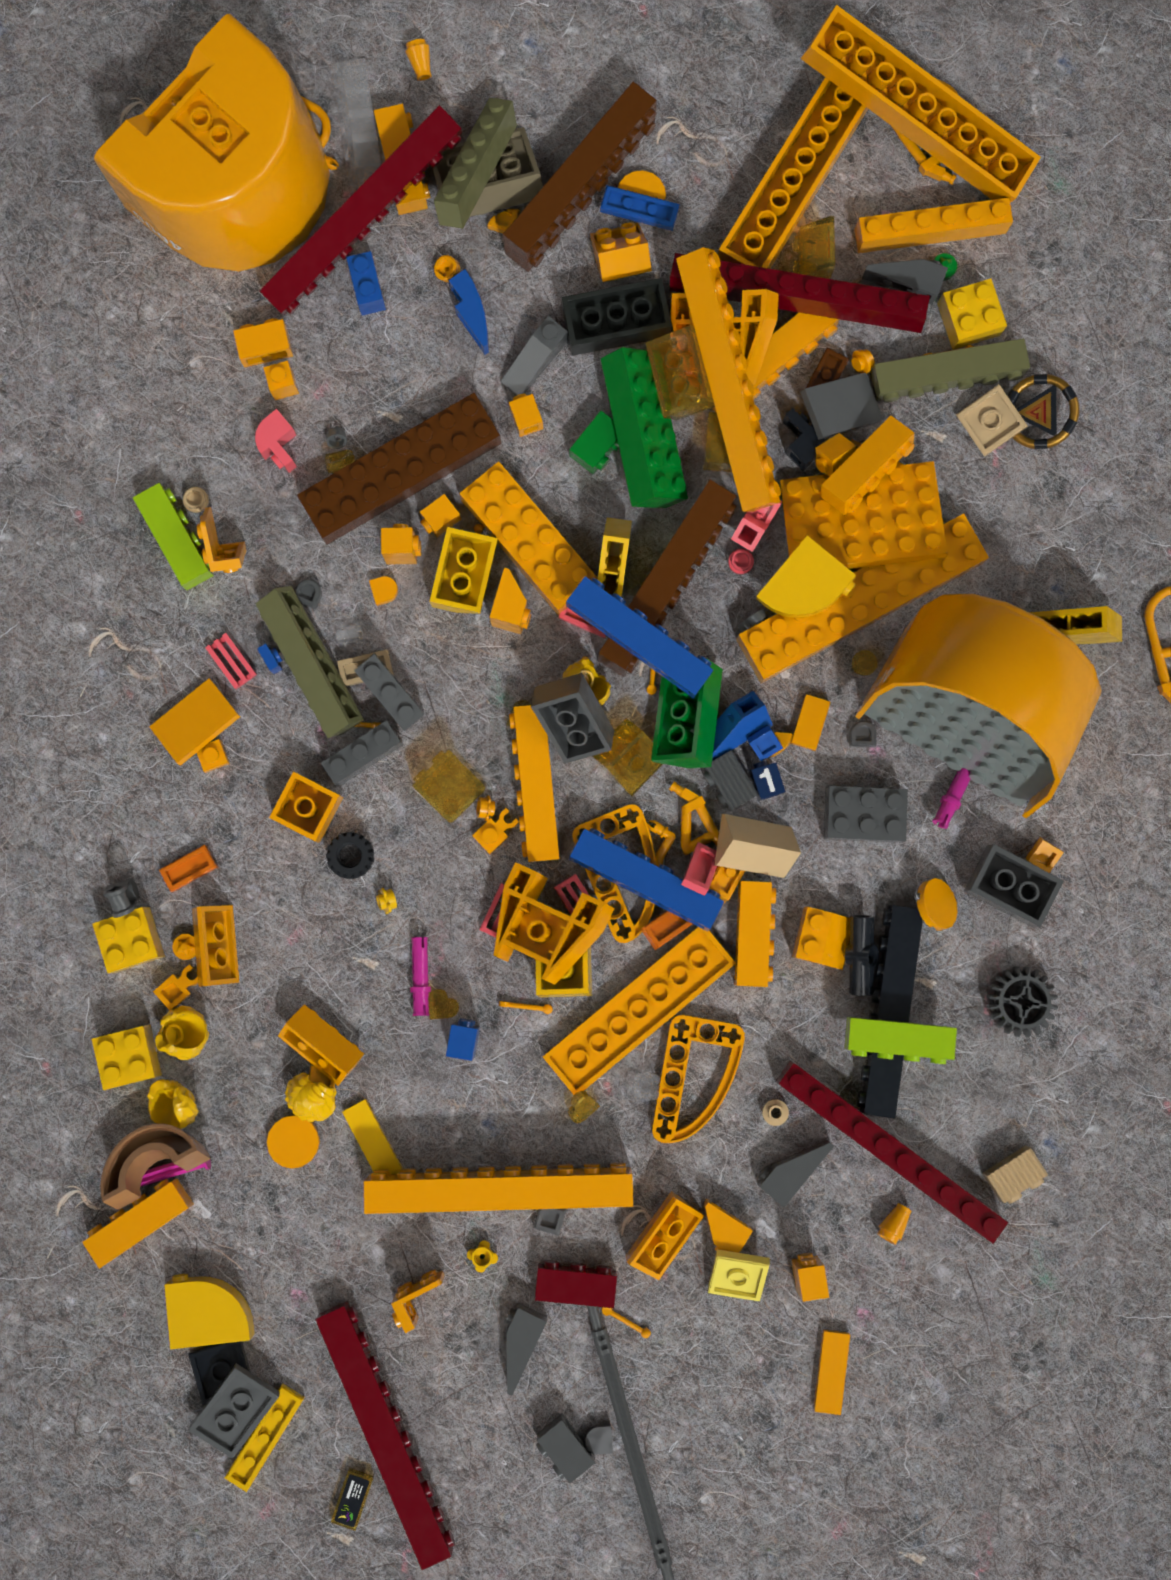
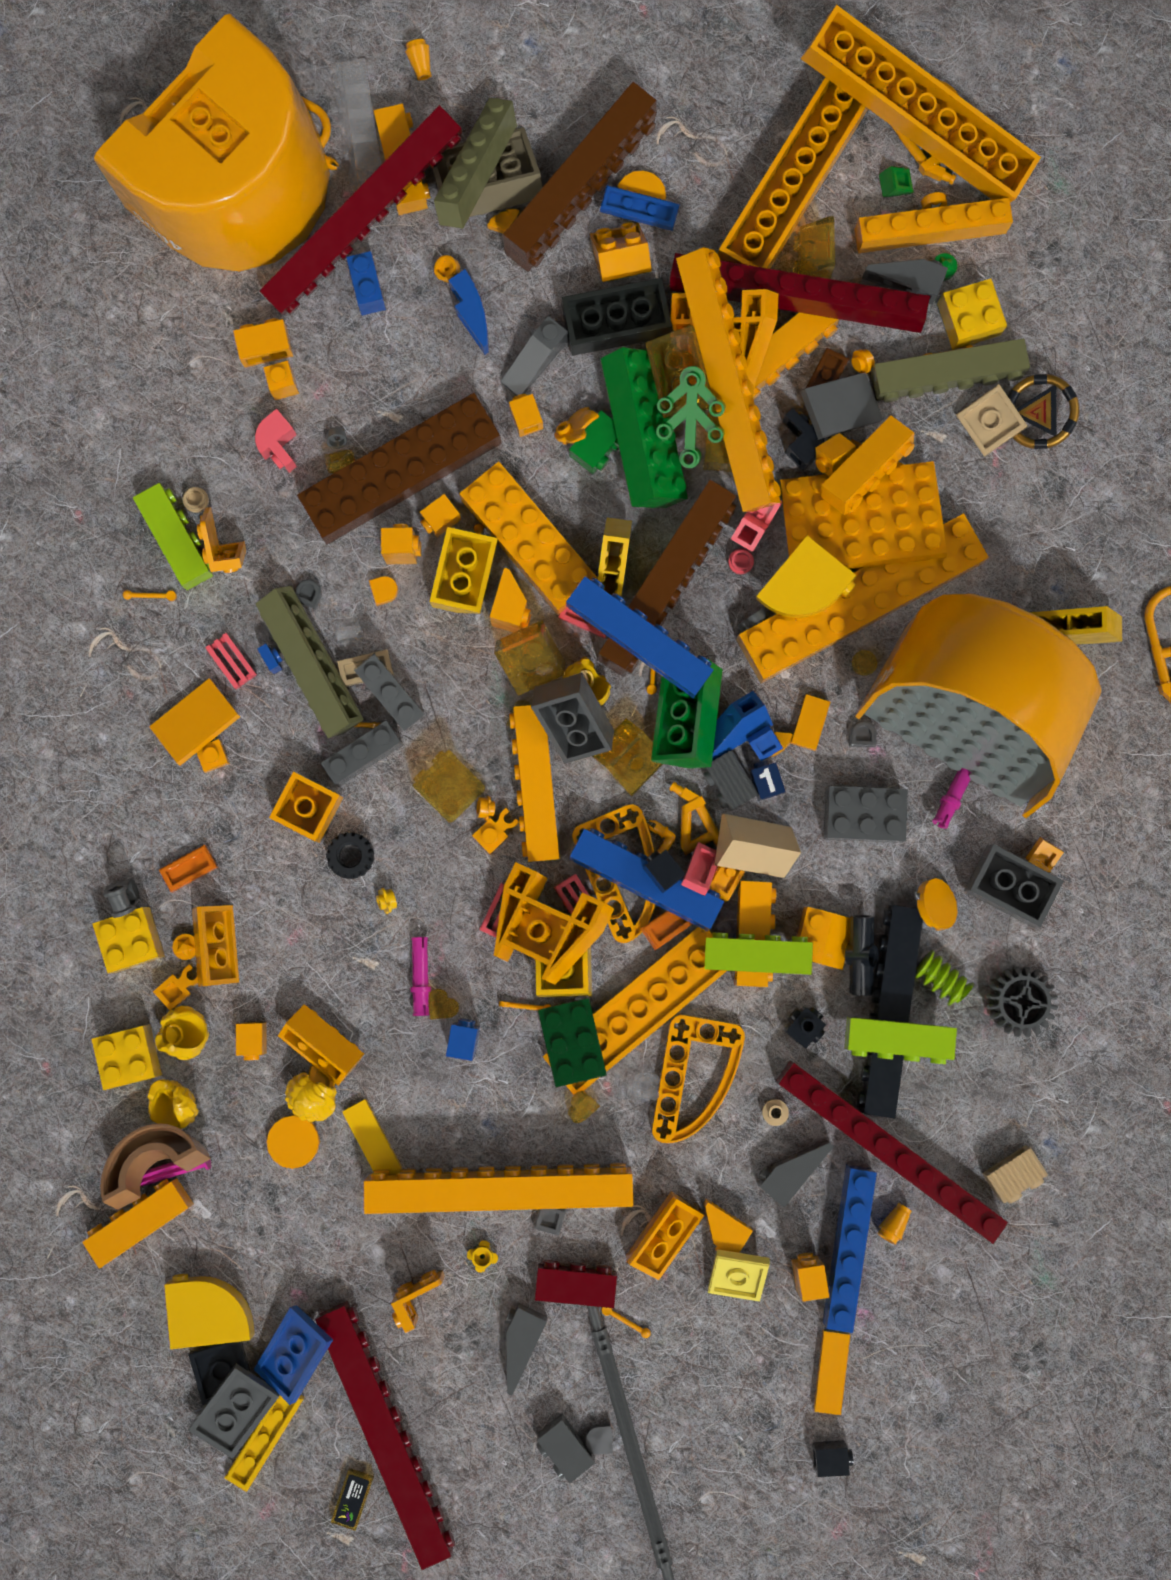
(170, 595): none -> light orange hinge
(251, 1040): none -> light orange brick
(293, 1354): none -> blue plate
(530, 657): none -> clear yellow brick
(572, 1042): none -> dark green plate
(573, 429): none -> light orange plate
(663, 870): none -> black brick
(692, 413): none -> green plant
(759, 955): none -> lime brick
(797, 1020): none -> black brick
(832, 1458): none -> black brick
(849, 1248): none -> blue brick
(896, 182): none -> green slope
(934, 200): none -> light orange tile
(943, 978): none -> lime piece

